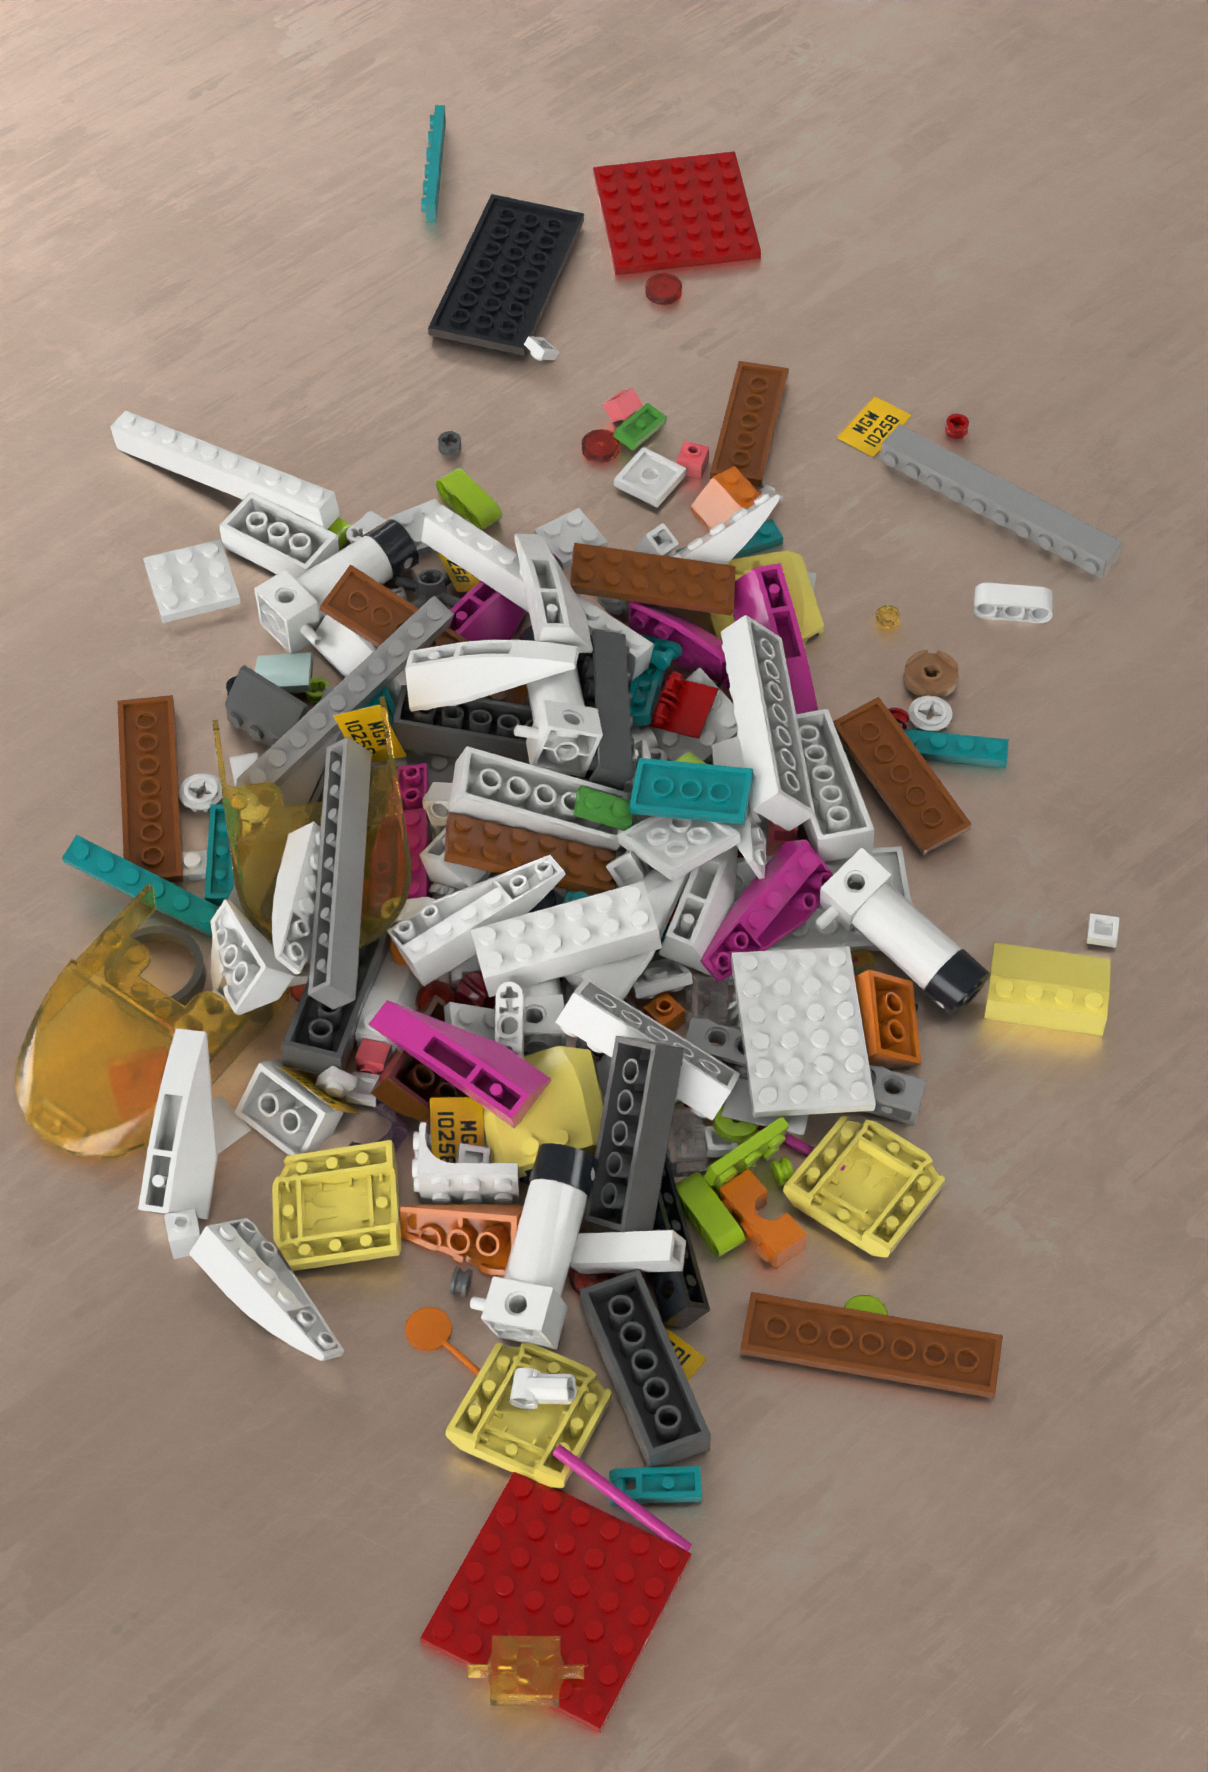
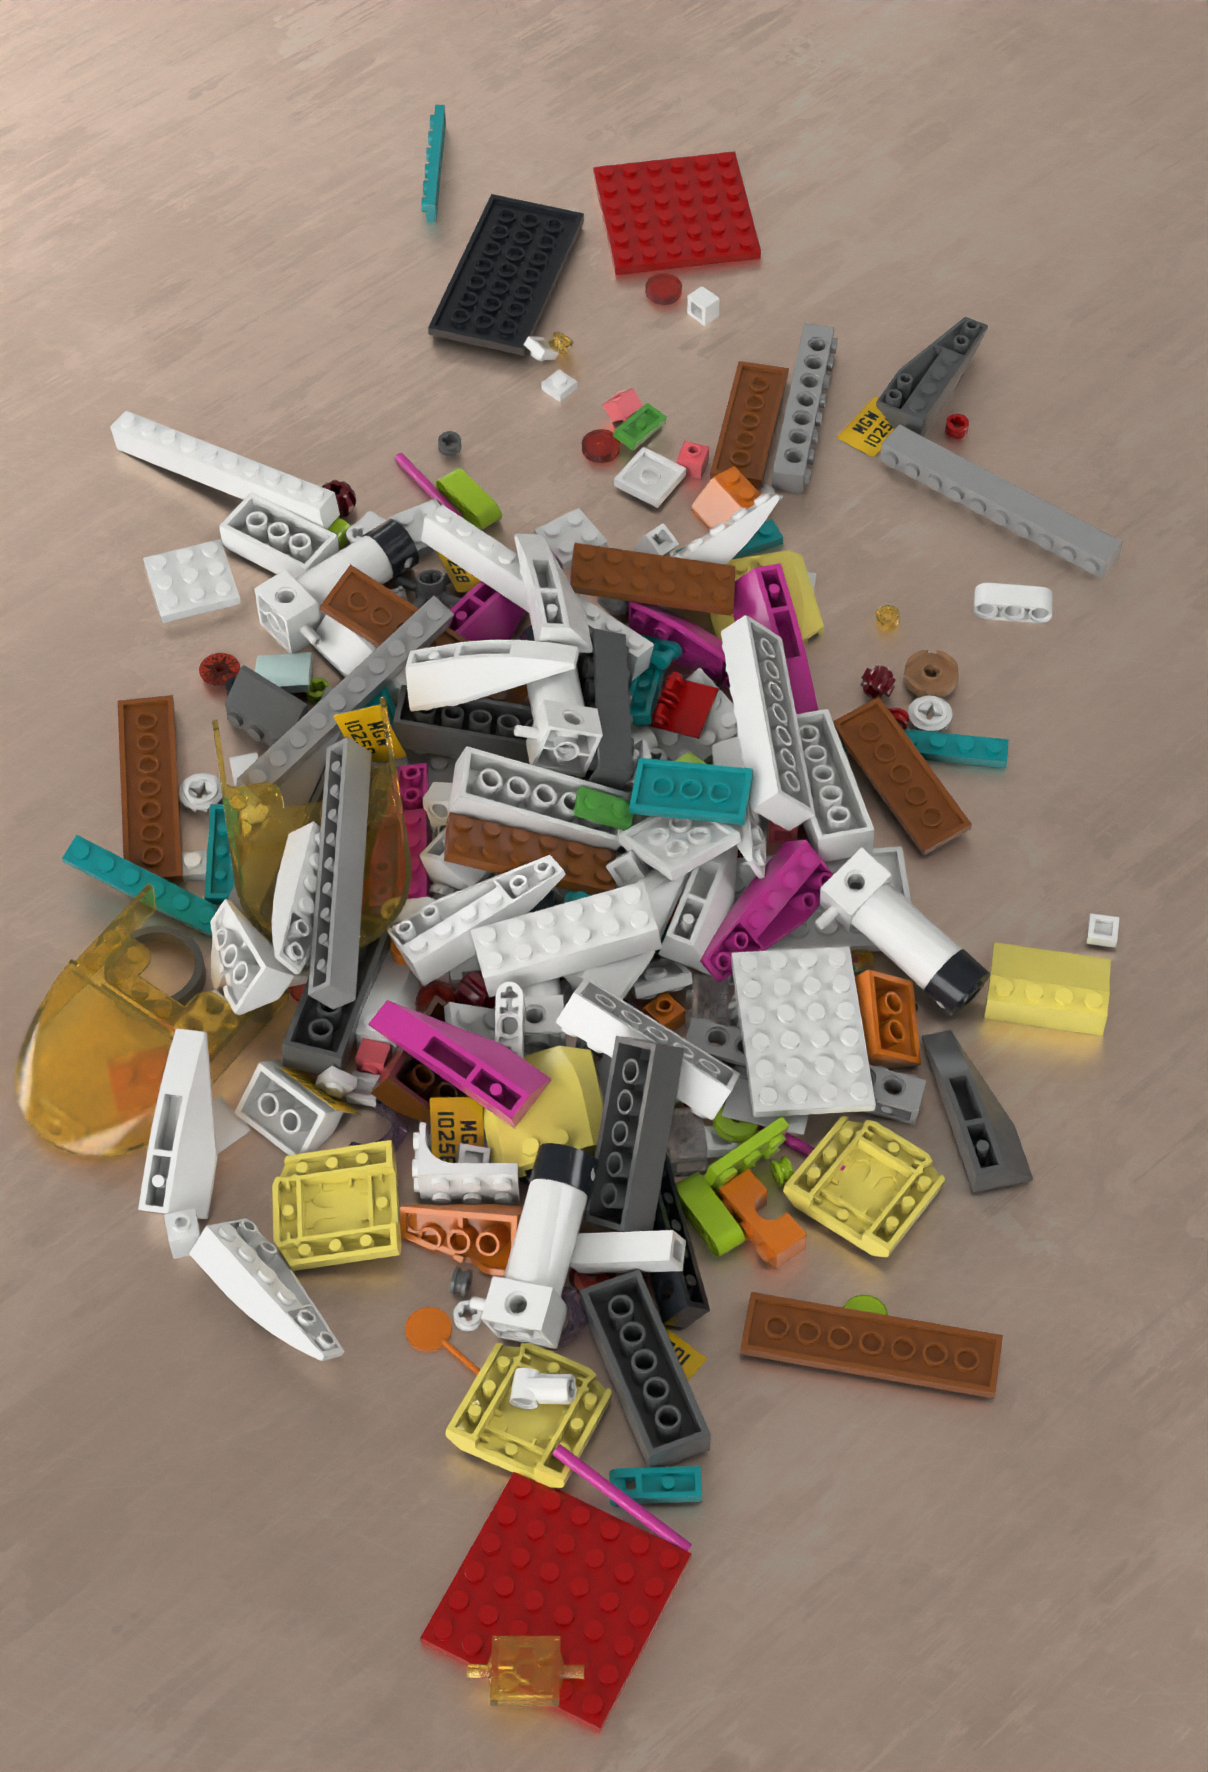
(219, 668): none -> clear red piece
(344, 495): none -> dark red piece
(424, 483): none -> dark pink piece
(461, 1322): none -> white bush
(559, 385): none -> white plate
(560, 342): none -> clear yellow bush
(577, 1317): none -> helmet
(703, 305): none -> white plate
(803, 409): none -> light grey brick
(878, 682): none -> dark red gear
(930, 378): none -> dark grey wedge
(978, 1121): none -> dark grey wedge

